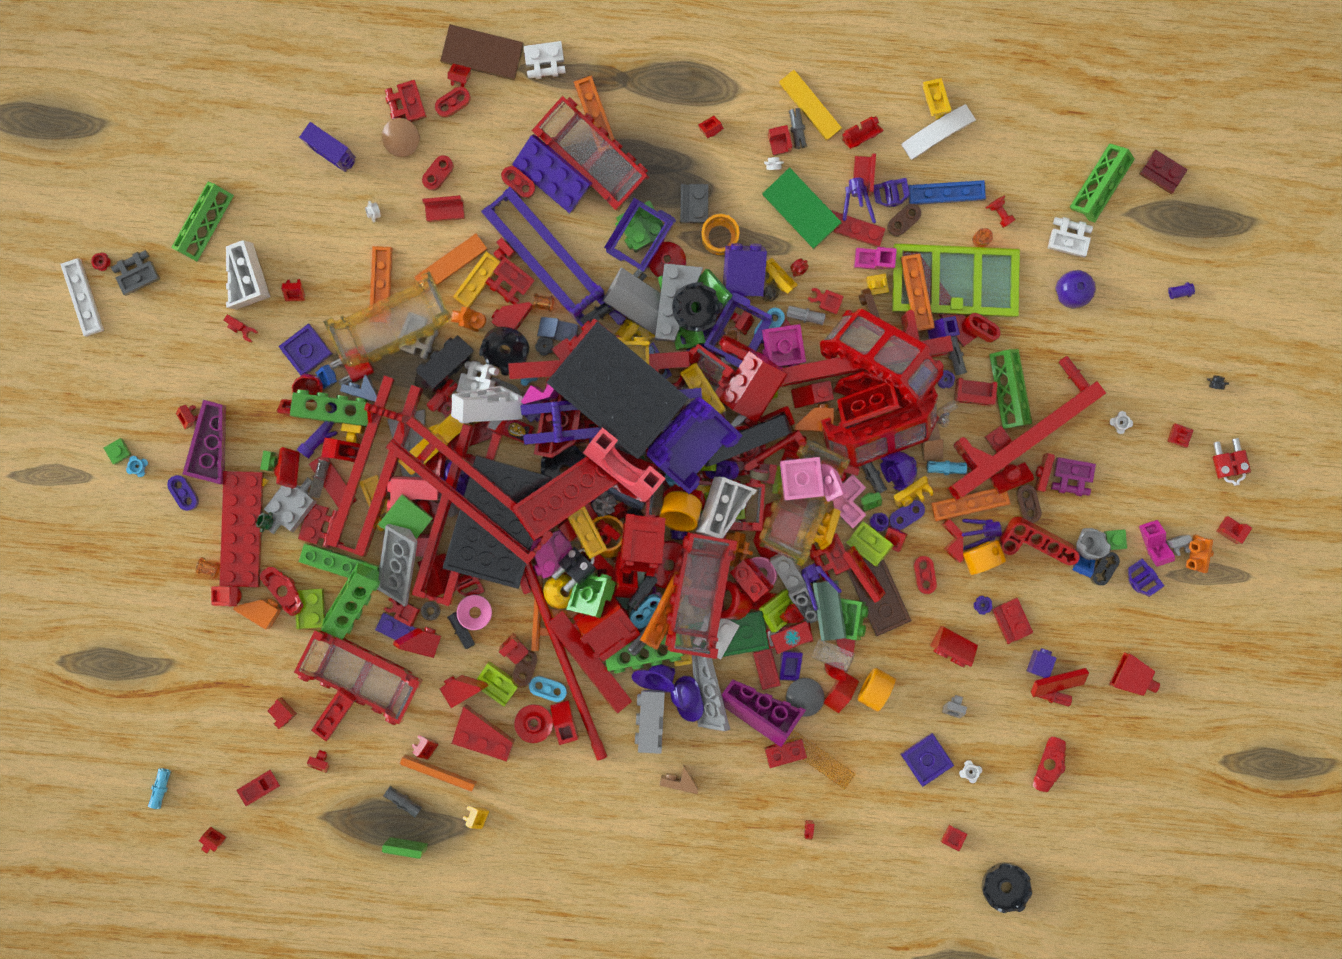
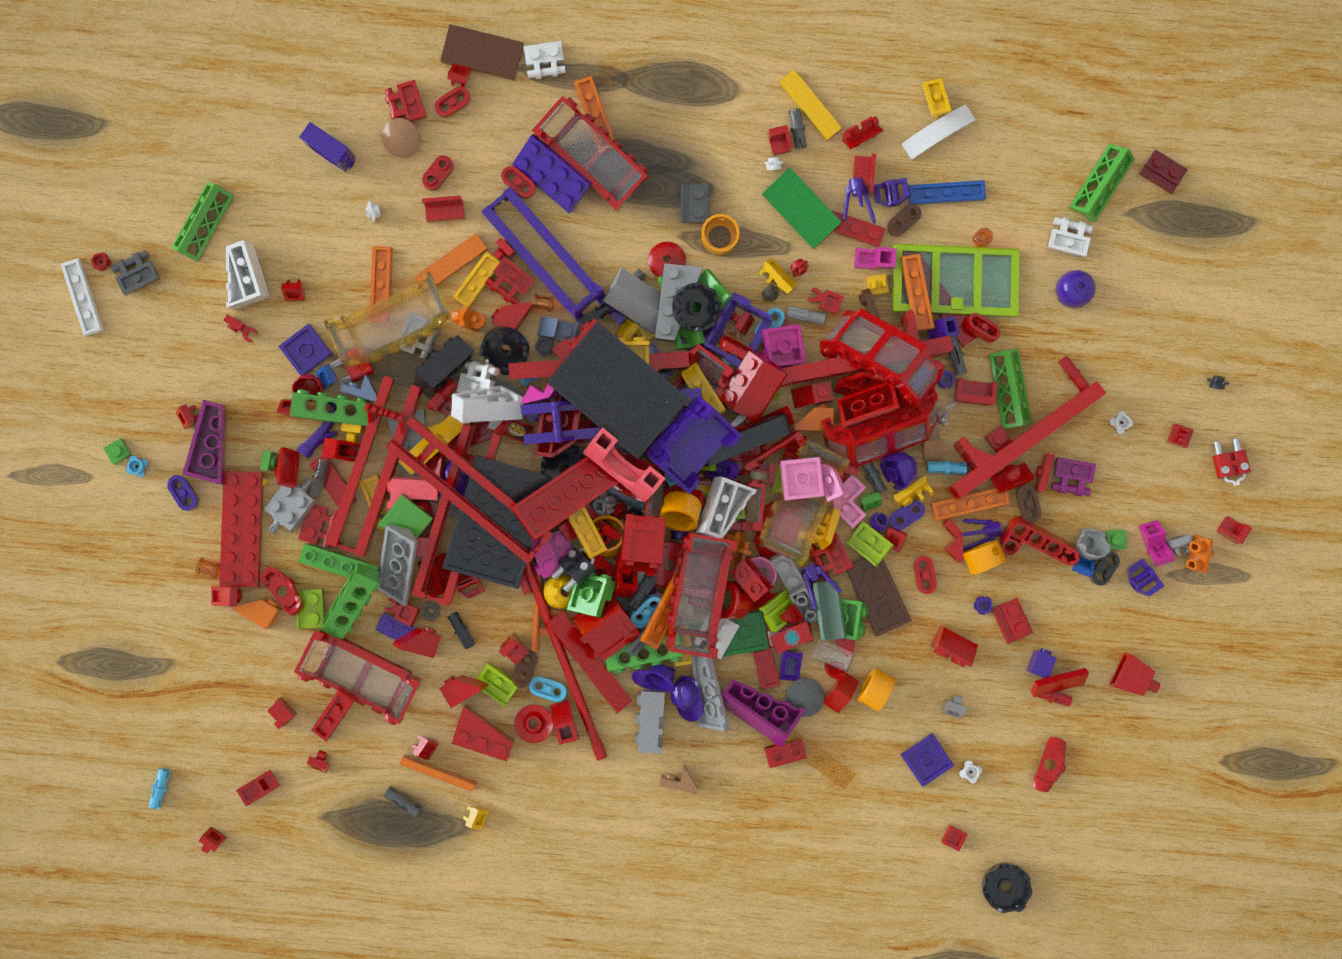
(265, 521): dark green plate -> none
(404, 848): bright green tile -> none
(464, 616): bright pink piece -> none
(624, 222): dark purple piece -> none
(642, 229): bright green plate -> none
(710, 127): red plate -> none
(745, 269): dark purple brick -> none
(809, 829): red tile -> none
(864, 574): red tile -> none
(998, 206): red piece -> none
(1181, 291): dark purple pin -> none

